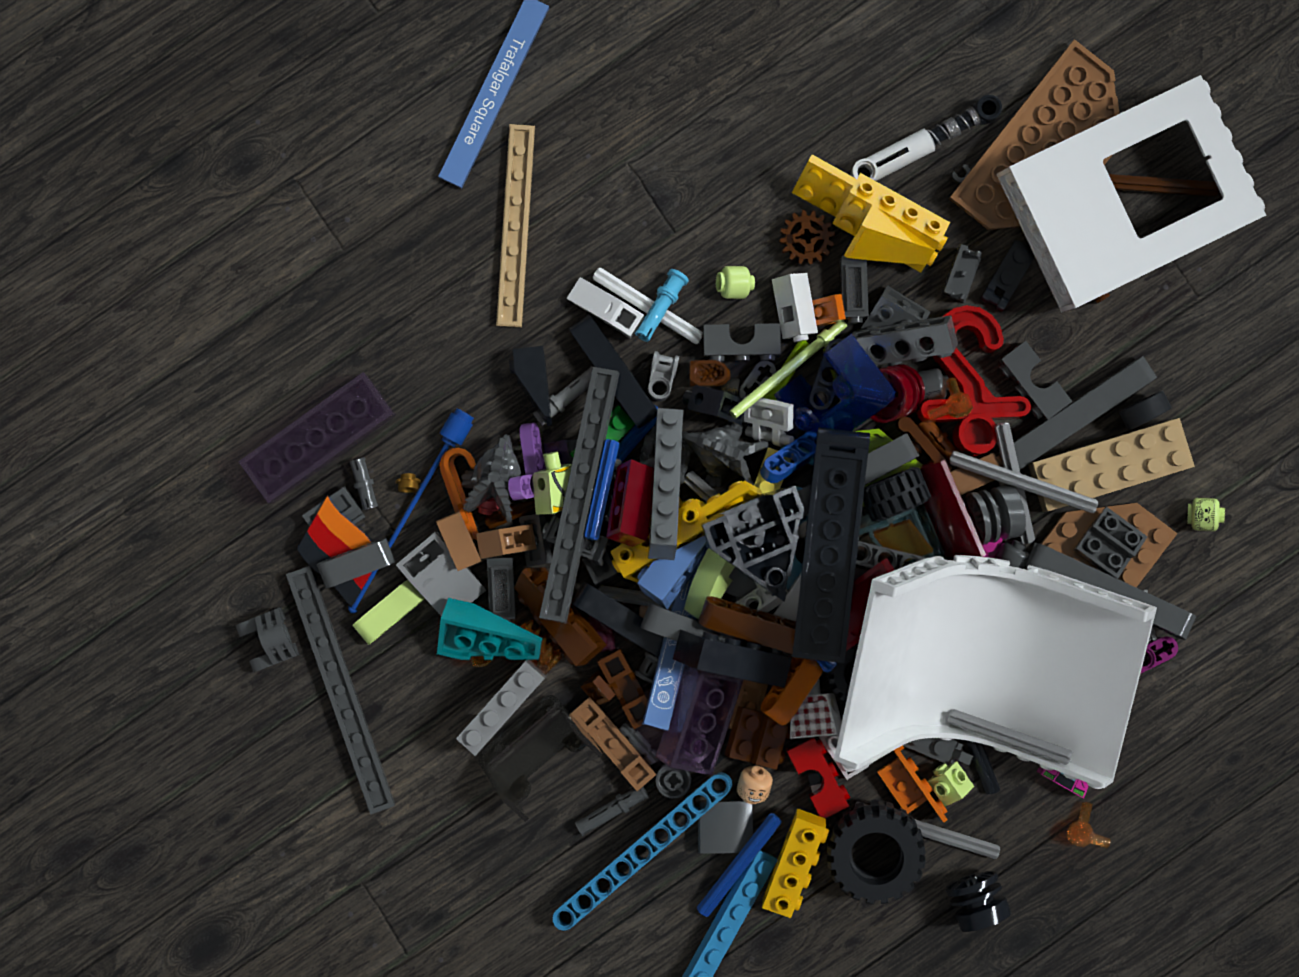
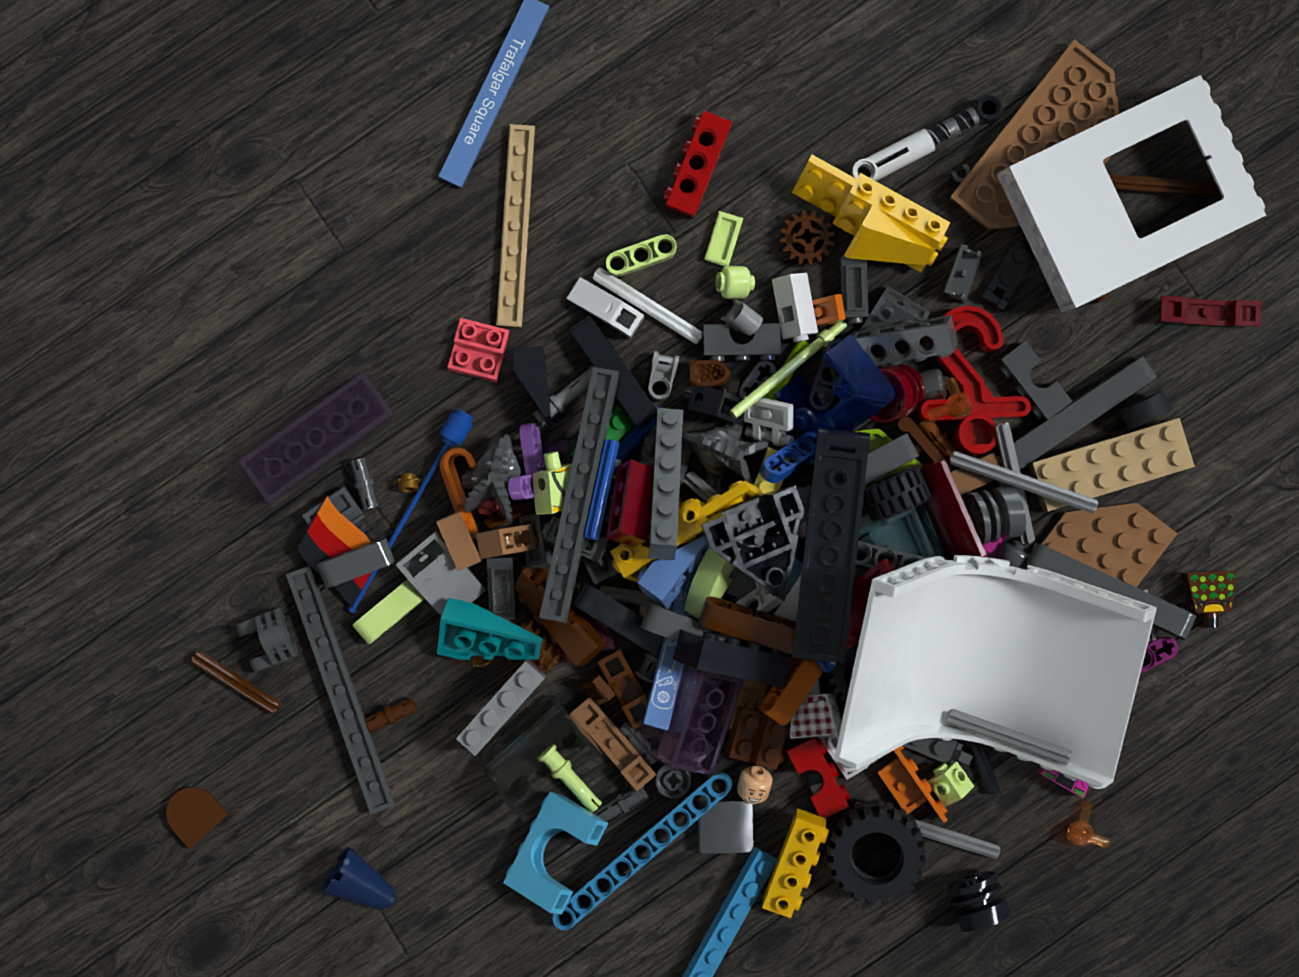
(194, 814): none -> reddish brown tile
(235, 682): none -> reddish brown axle
(358, 882): none -> dark blue cone
(391, 714): none -> reddish brown pin
(478, 350): none -> coral slope
(528, 872): none -> medium azure arch
(562, 769): none -> yellowish green pin
(650, 246): none -> yellowish green beam
(666, 296): medium azure pin -> none
(718, 130): none -> red brick
(723, 239): none -> yellowish green tile
(739, 864): blue axle -> none
(742, 318): none -> light grey piece
(904, 538): clear orange piece -> none
(1110, 543): dark grey slope -> none
(1205, 514): yellowish green head -> none
(1209, 594): none -> reddish brown torso
(1210, 312): none -> dark red slope

